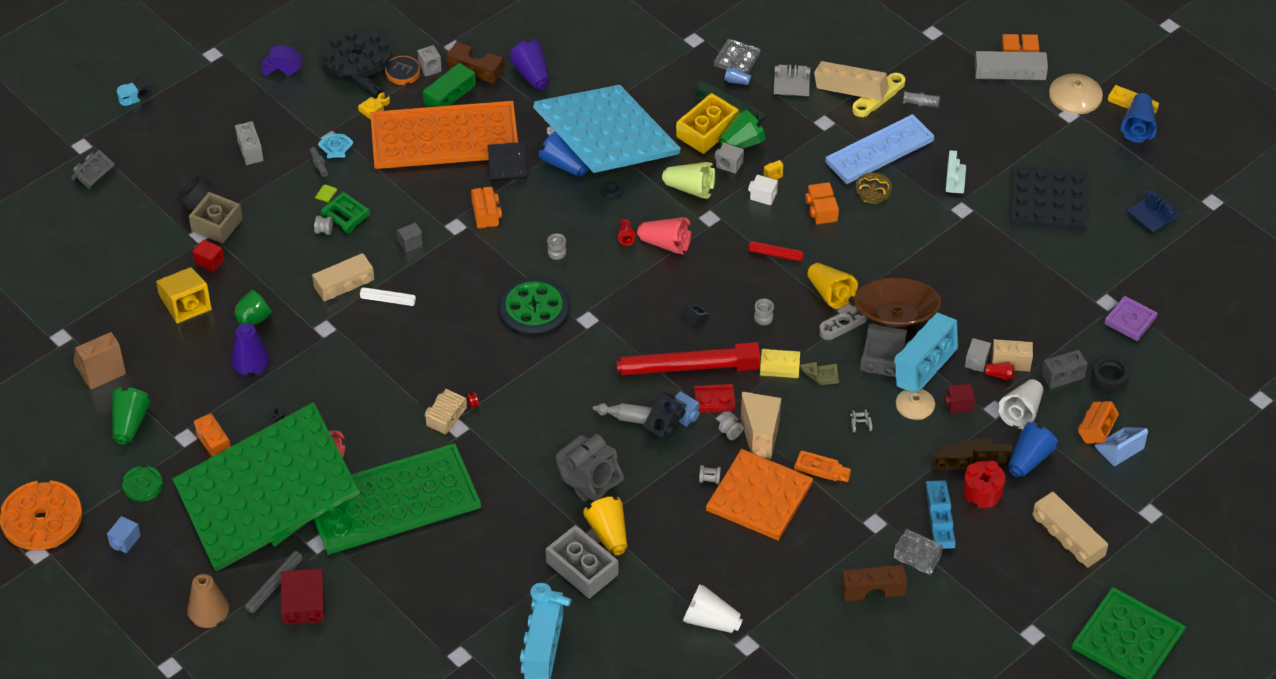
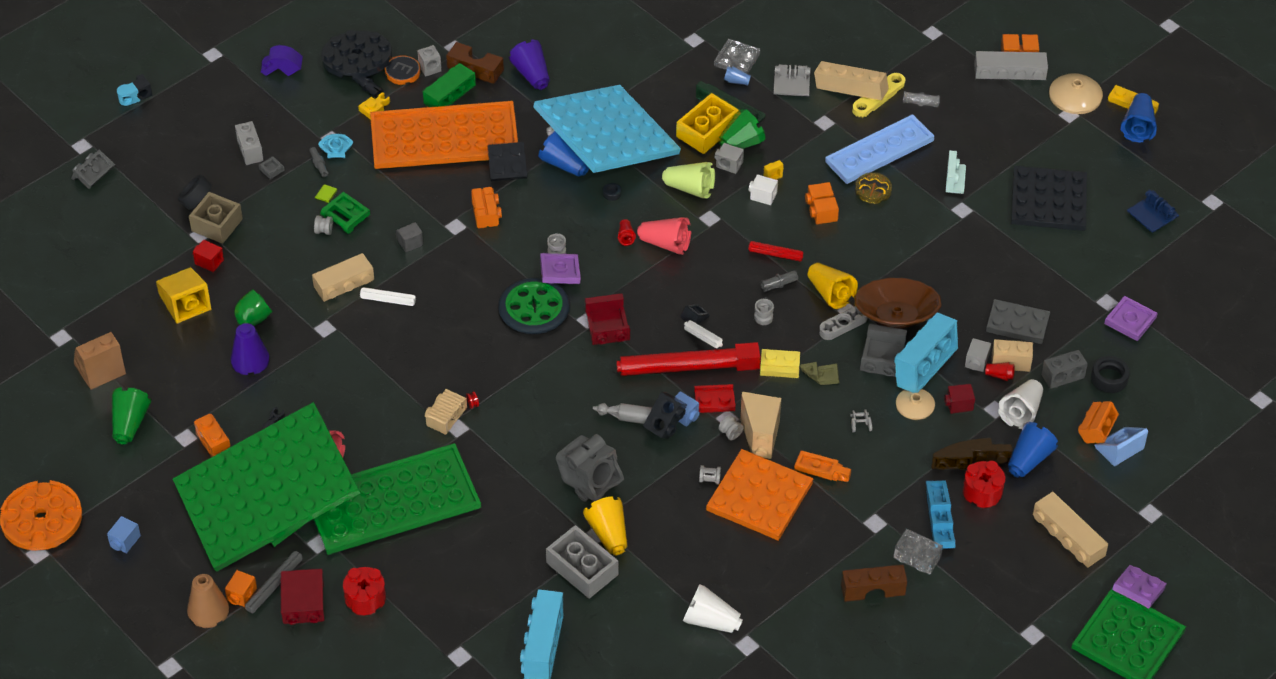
(142, 483): green tile -> none
(240, 588): none -> orange brick
(271, 167): none -> dark grey tile
(364, 590): none -> red brick
(542, 594): medium azure plate -> none
(560, 268): none -> medium lavender plate
(607, 319): none -> dark red panel
(703, 334): none -> white axle
(778, 281): none -> dark grey axle
(1018, 321): none -> dark grey plate
(1139, 586): none -> medium lavender plate

